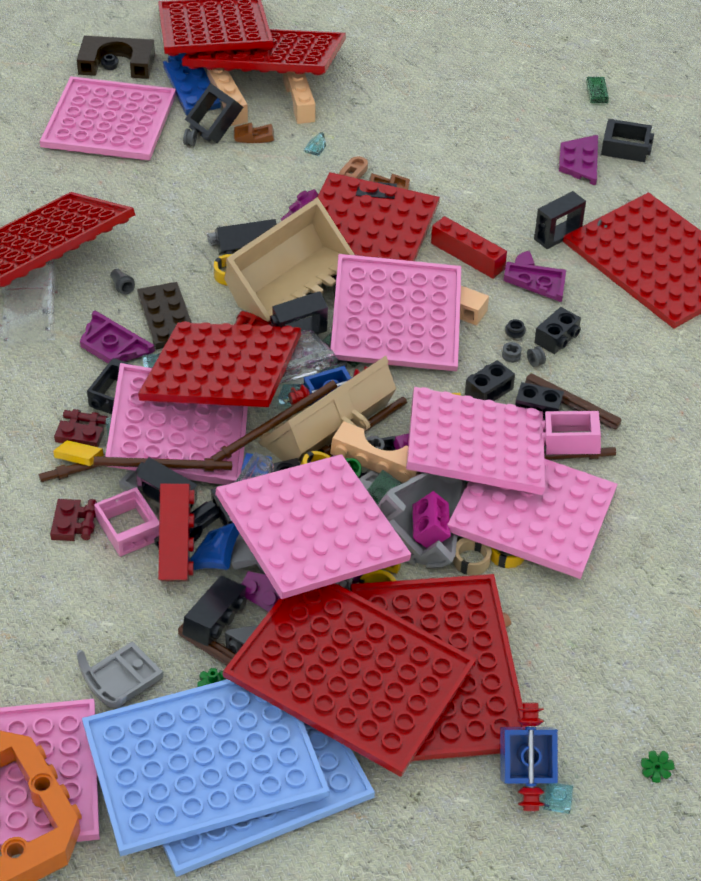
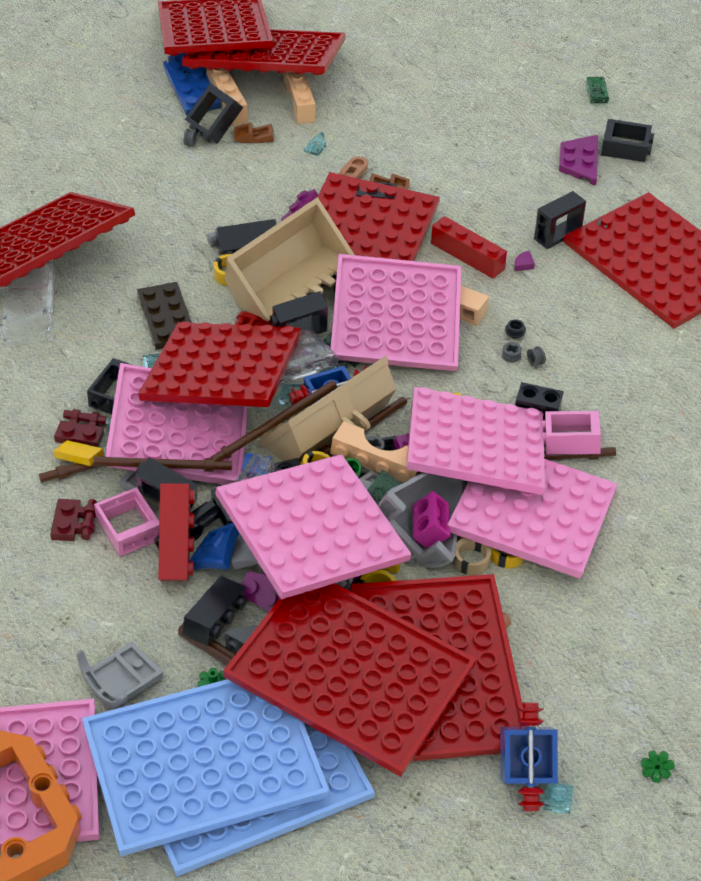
(108, 118): bright pink plate -> none
(109, 62): black plate -> none
(110, 340): magenta wing -> none
(124, 283): dark grey cone -> none
(139, 51): dark brown arch -> none
(490, 382): black brick -> none
(537, 279): magenta wing -> none
(557, 330): black brick -> none
(576, 402): reddish brown axle -> none

